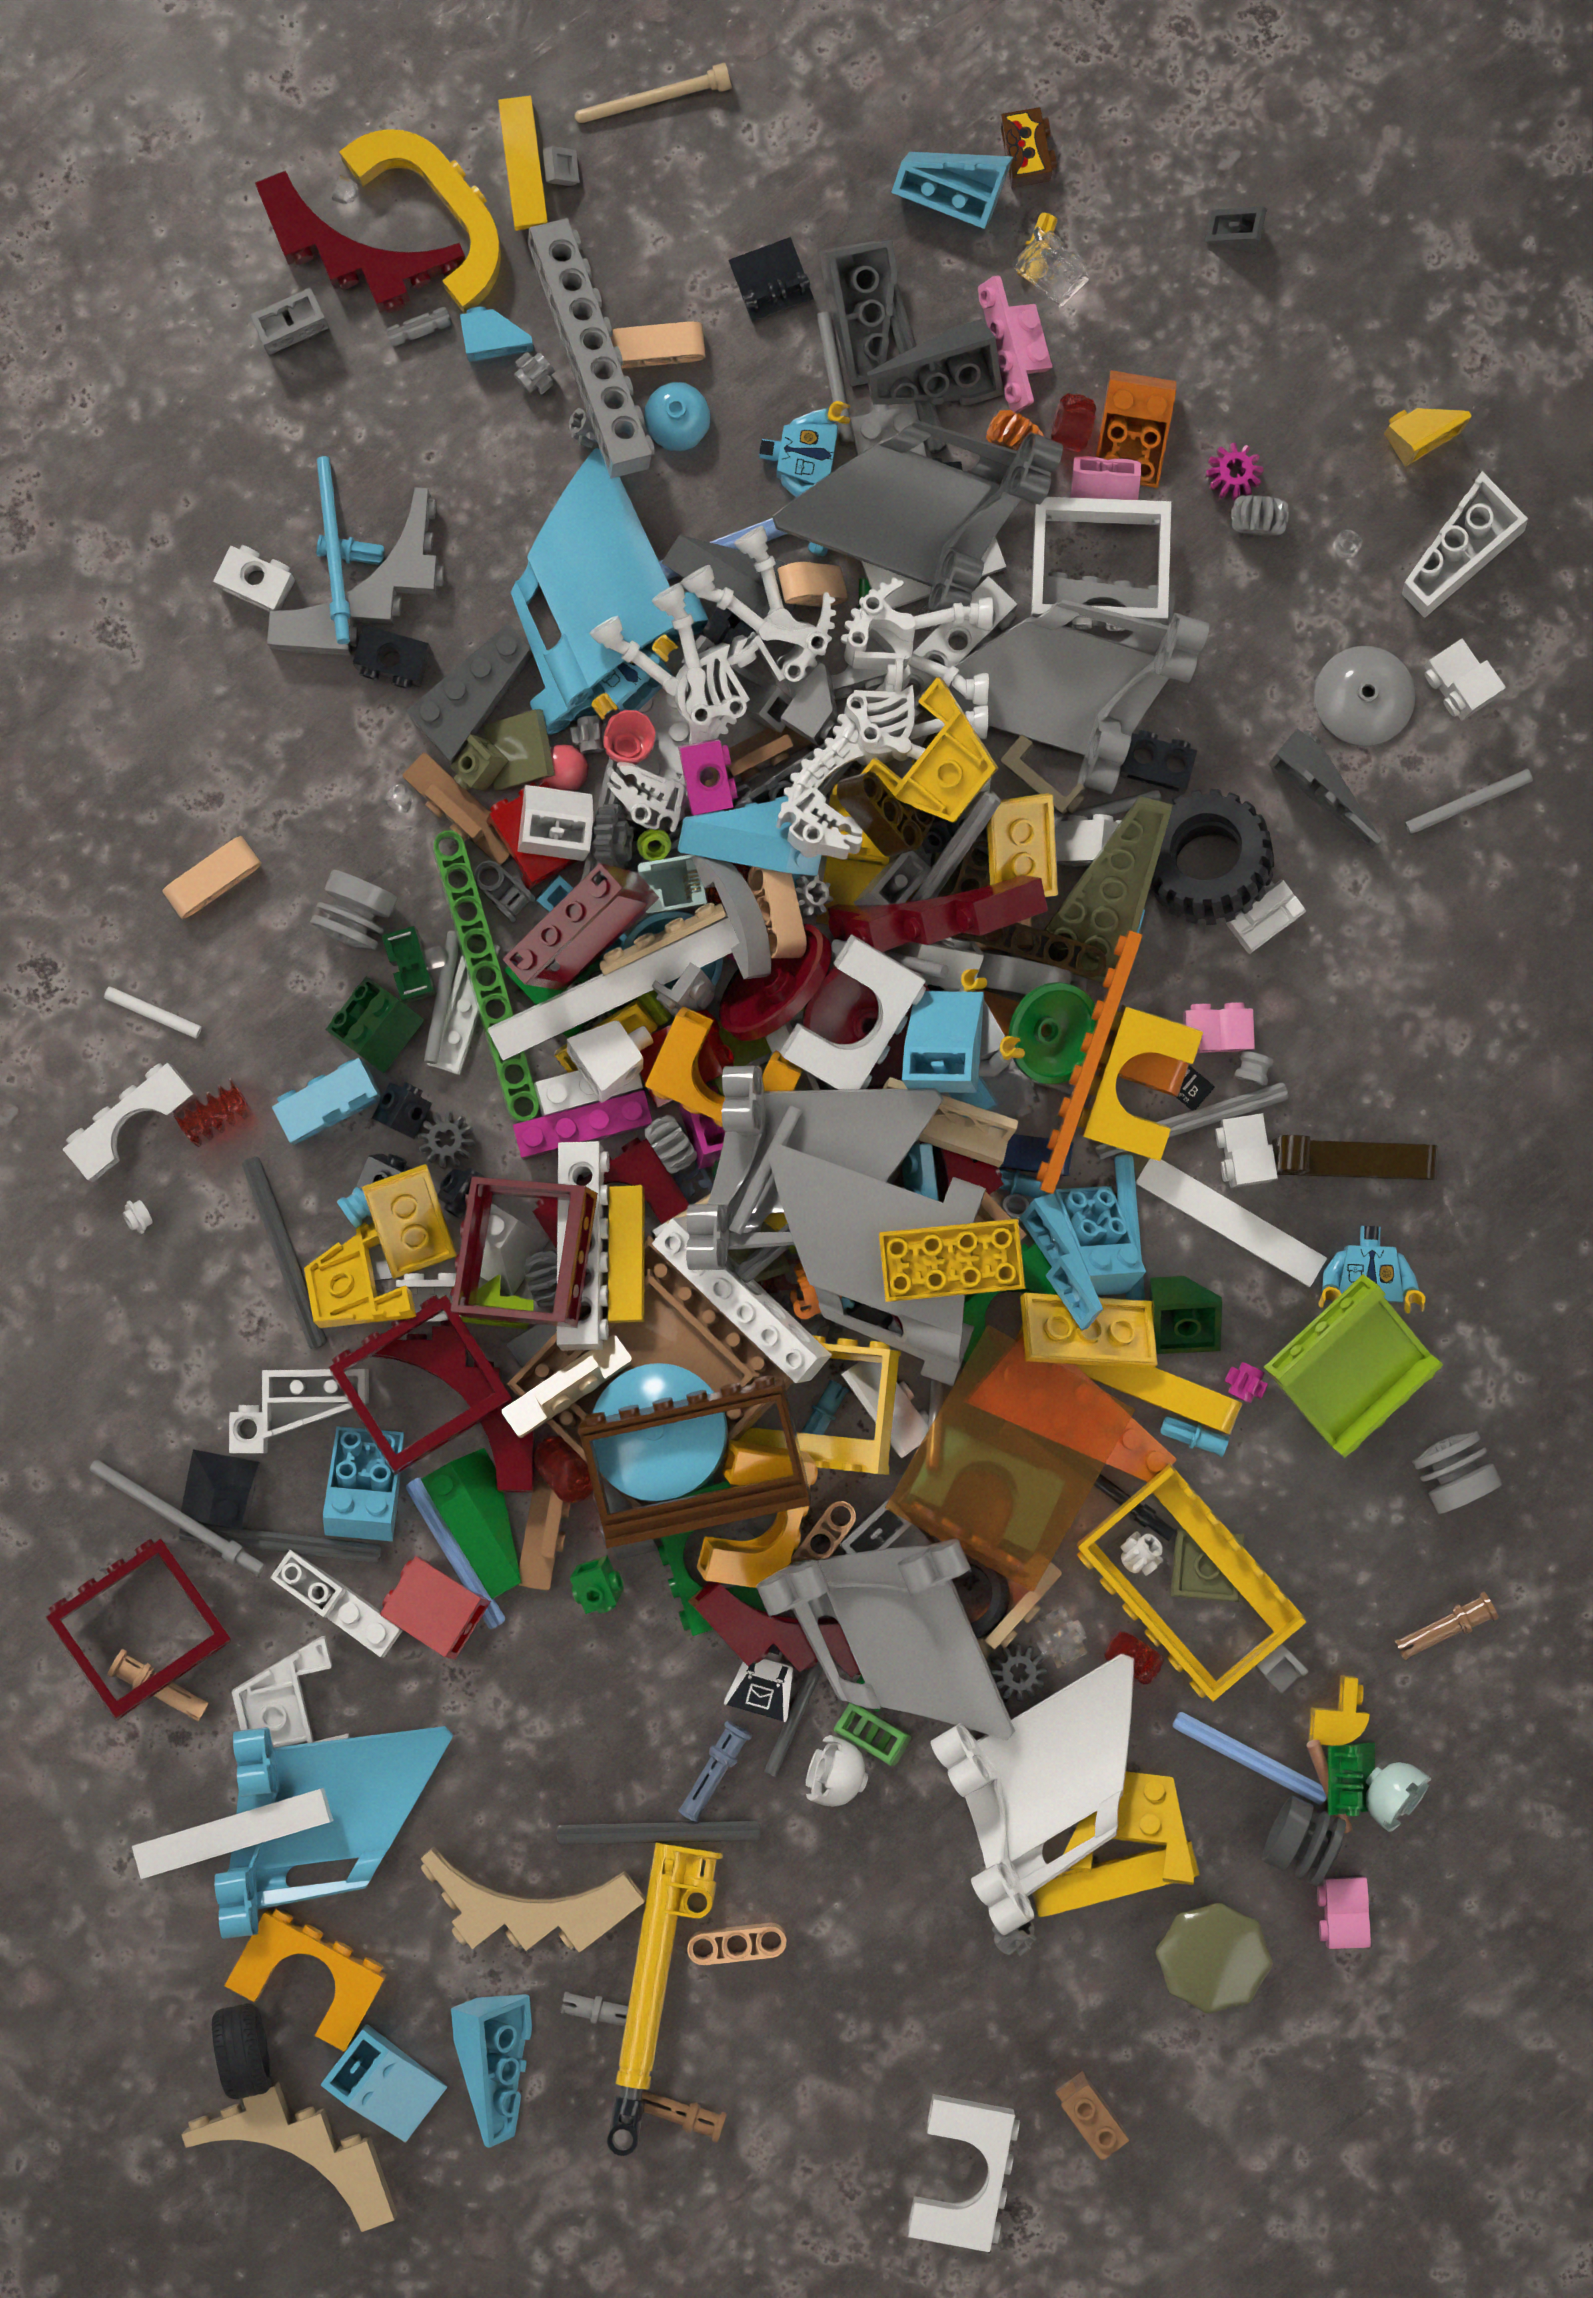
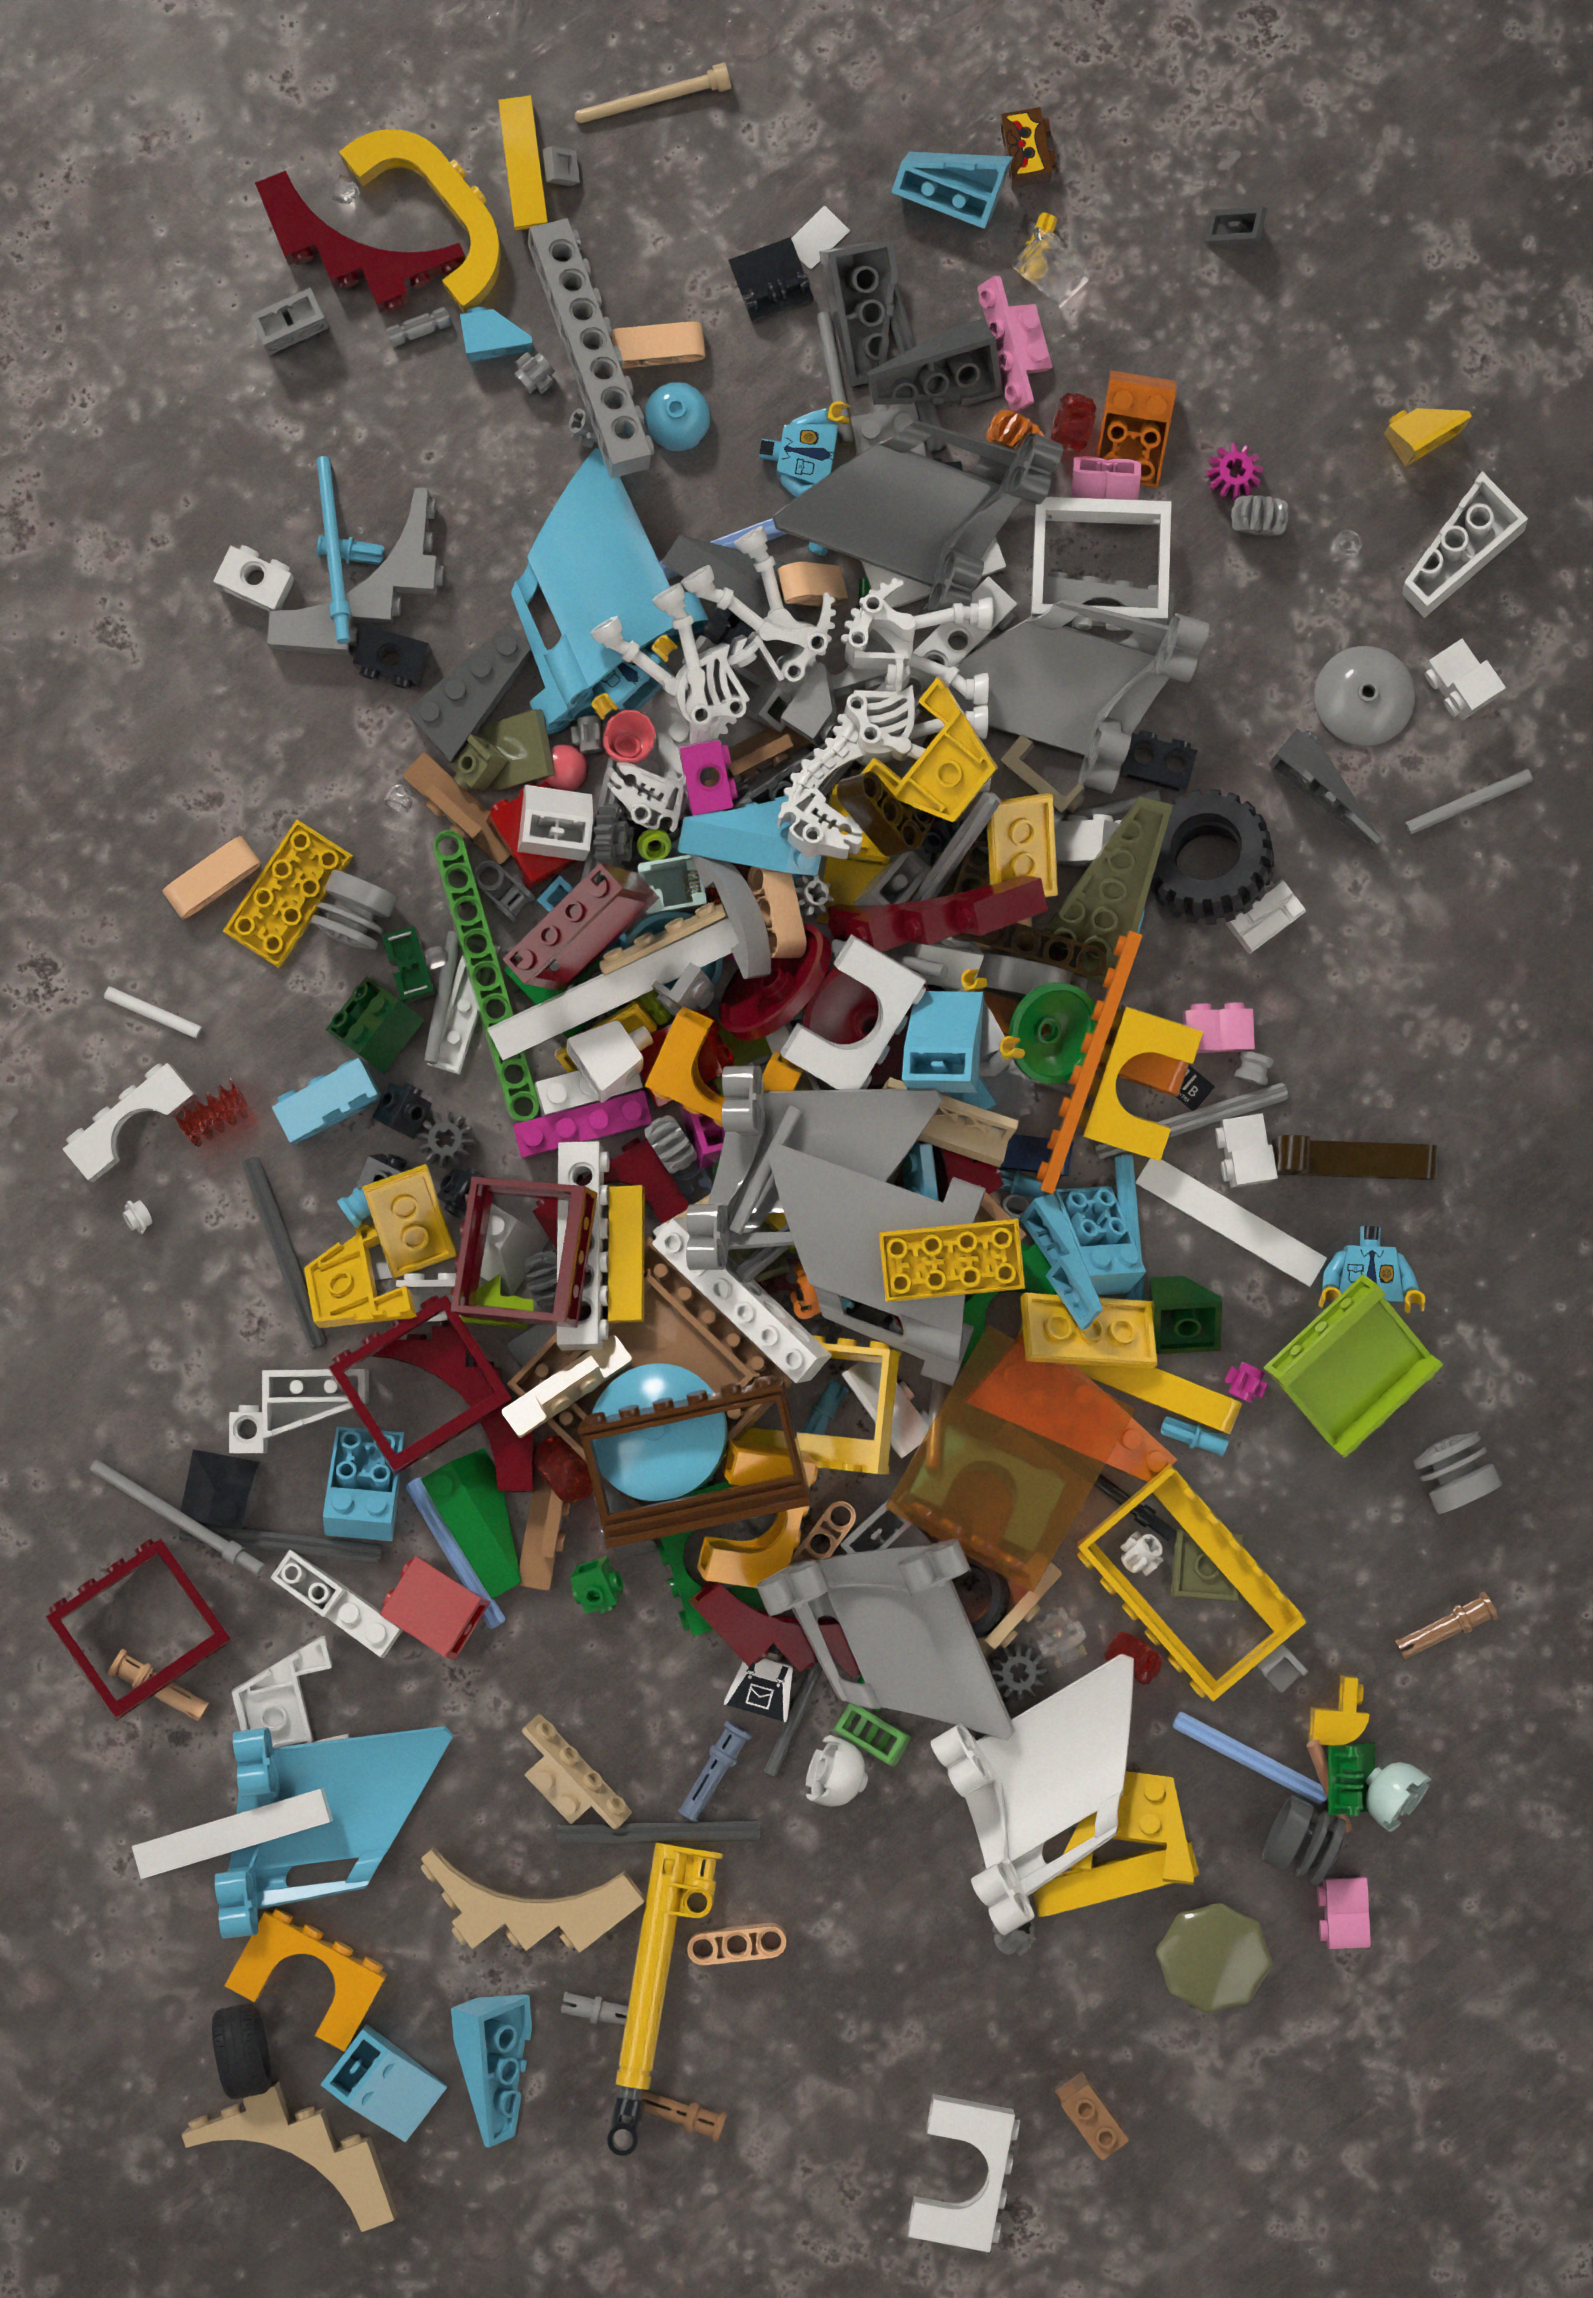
(287, 894): none -> yellow tile
(568, 1779): none -> tan bracket
(818, 234): none -> white sticker

